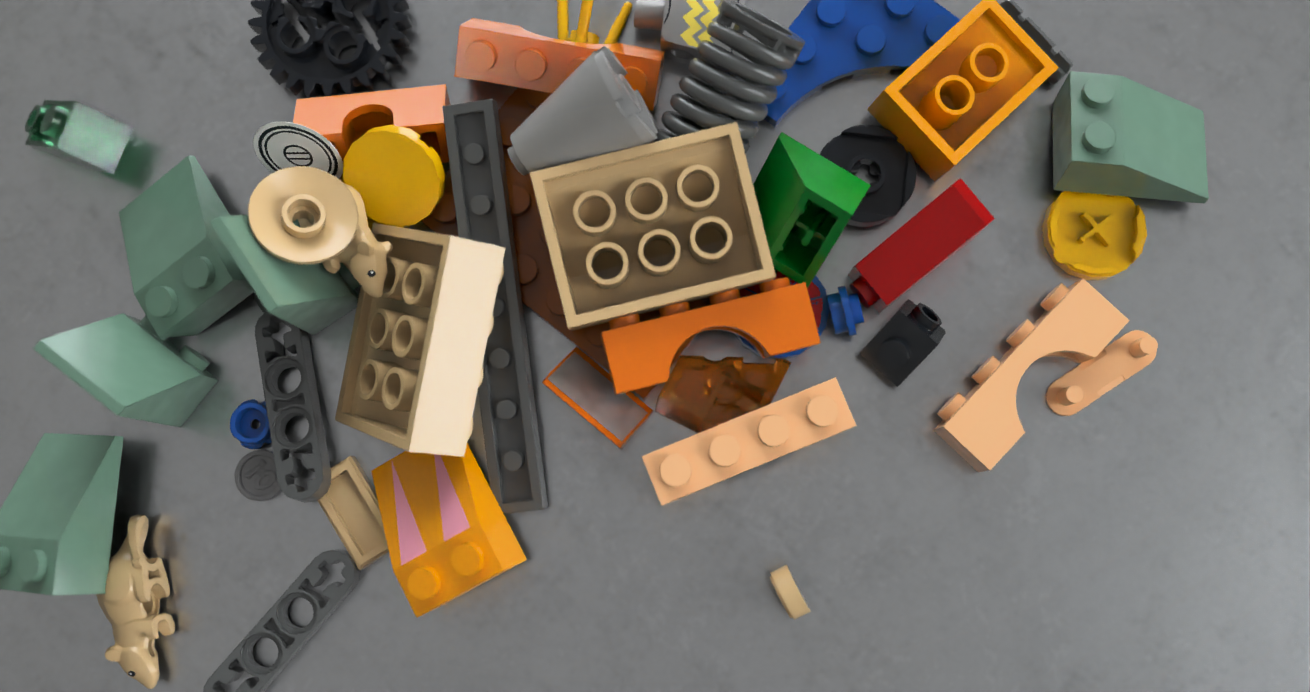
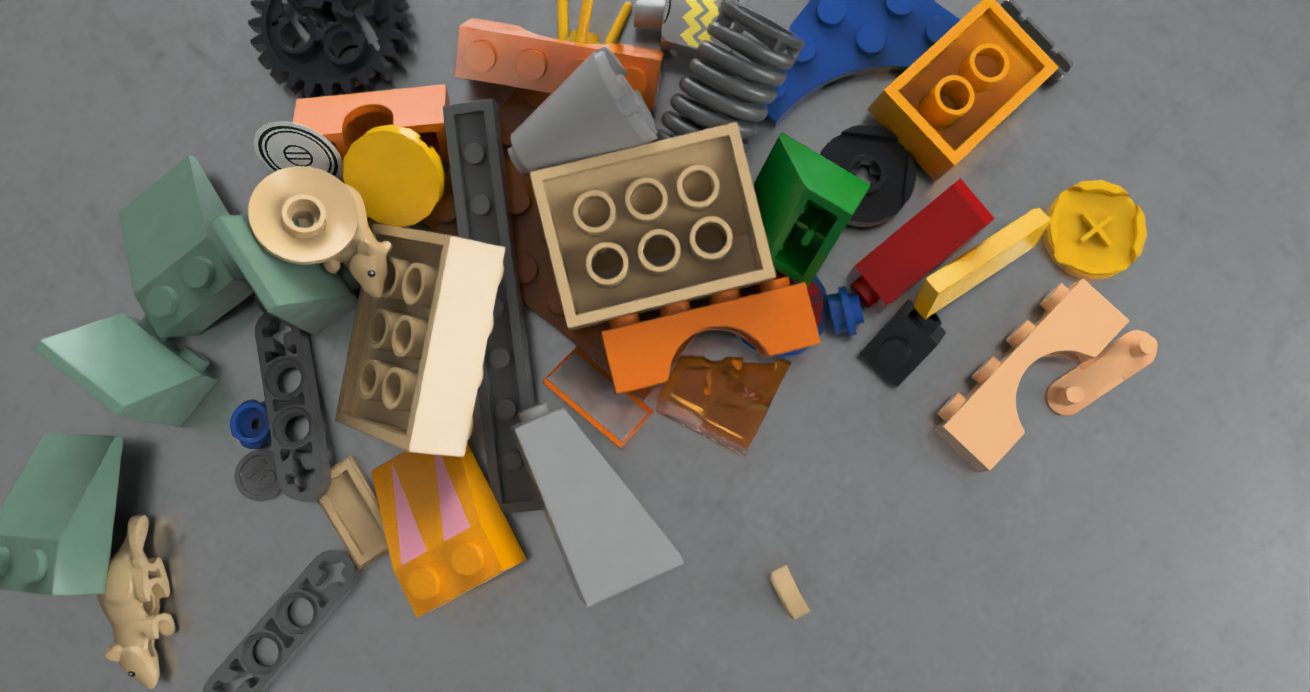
(77, 134): clear green slope -> none
(591, 512): none -> light grey slope
(748, 441): light nougat arch -> none
(980, 262): none -> yellow tile
(1127, 141): sand green slope -> none

